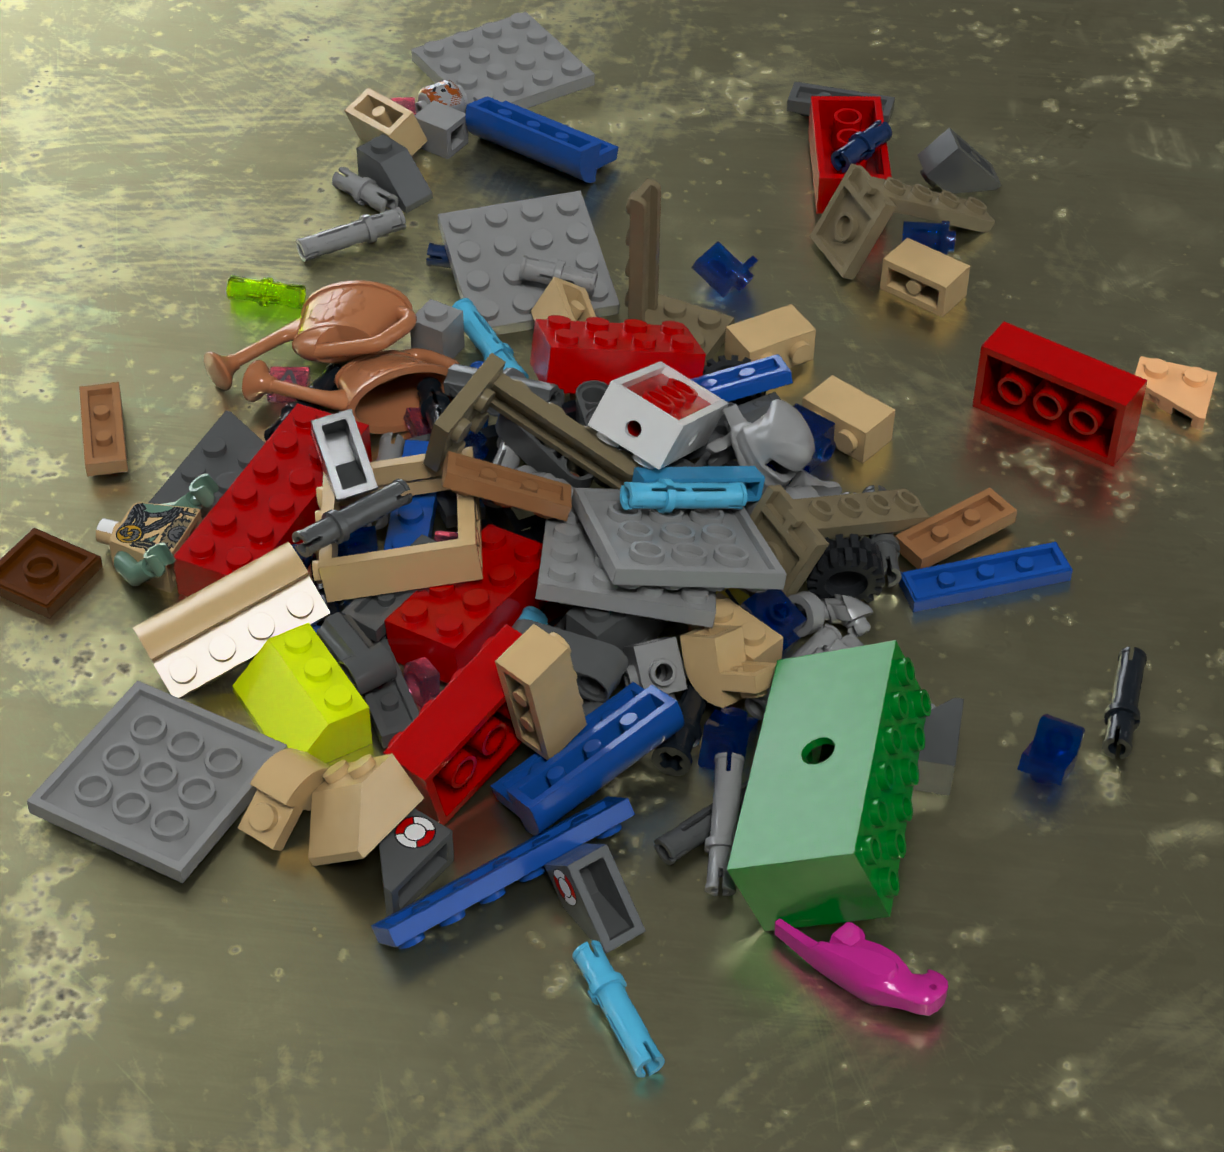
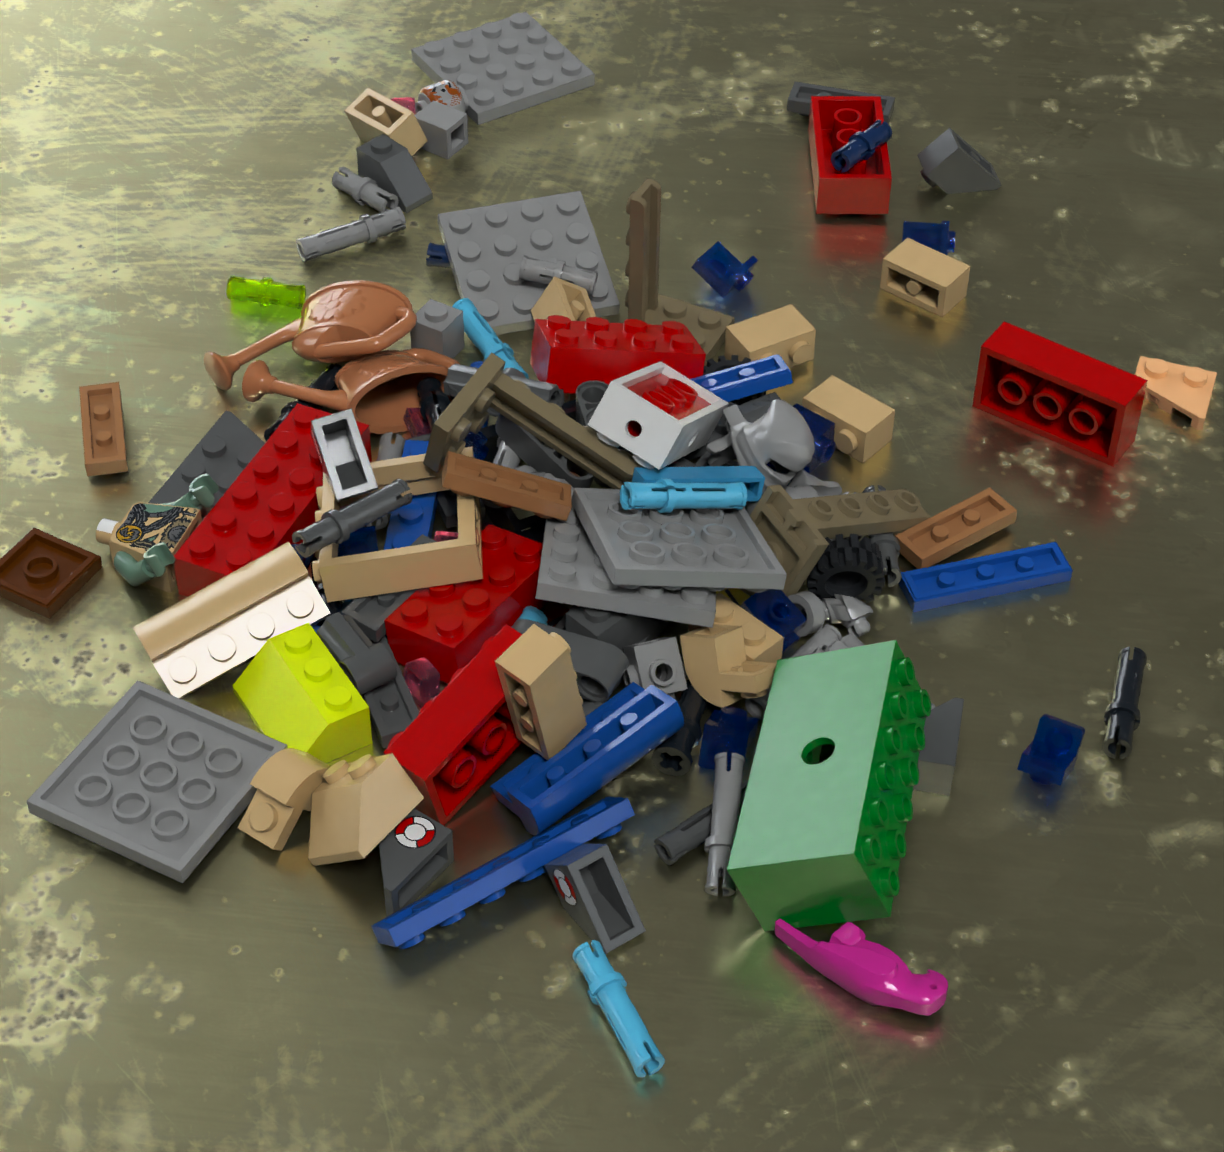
(293, 375): clear pink tile -> none
(539, 138): blue brick -> none
(866, 204): dark tan bracket -> none

